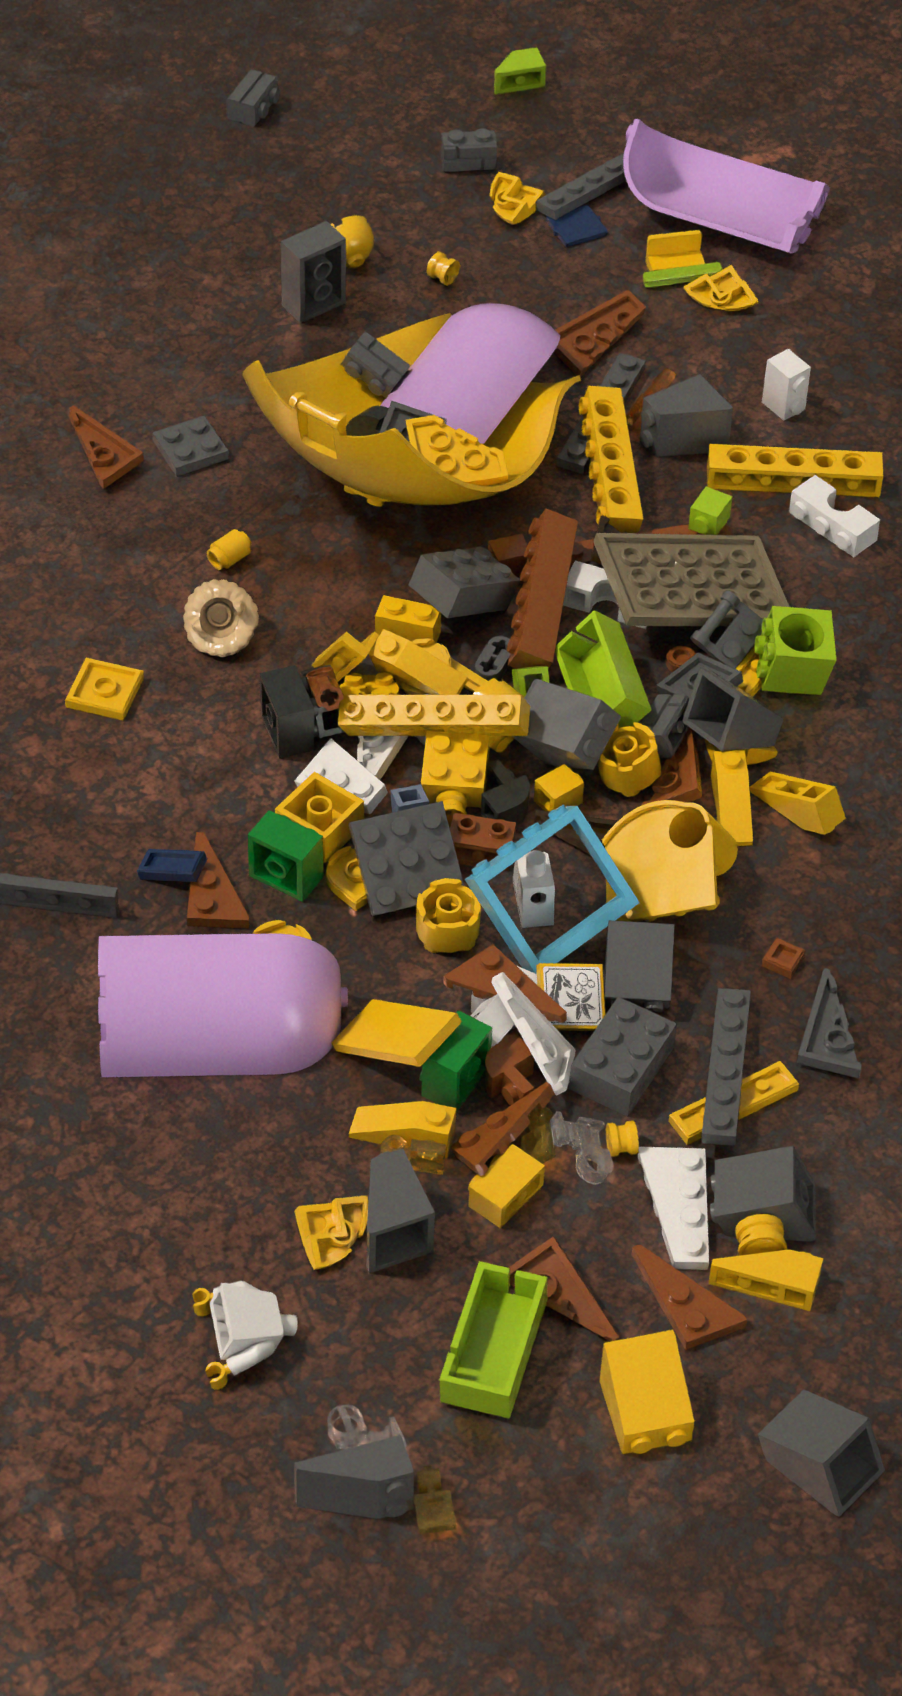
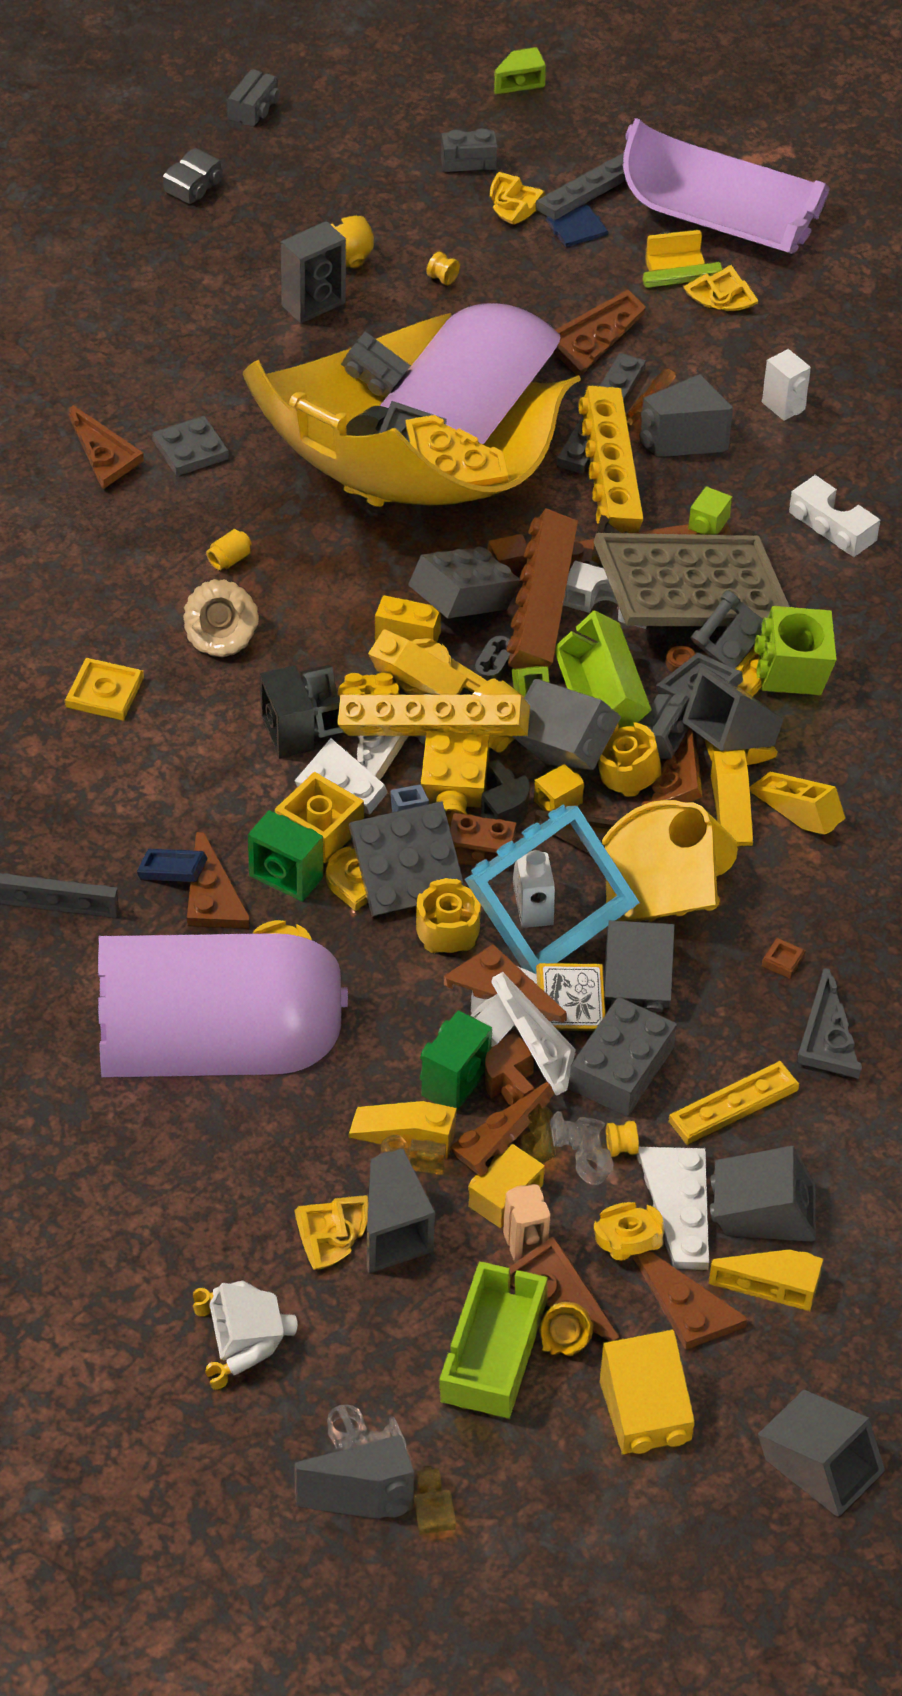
(193, 176): none -> dark grey brick
(325, 688): dark orange piece -> none
(345, 654): yellow panel -> none
(396, 1032): yellow tile -> none
(525, 1220): none -> light nougat brick
(566, 1328): none -> yellow hair
(644, 1233): none -> yellow plate
(726, 1067): dark grey plate -> none
(760, 1234): yellow wheel -> none
(787, 468): yellow brick -> none

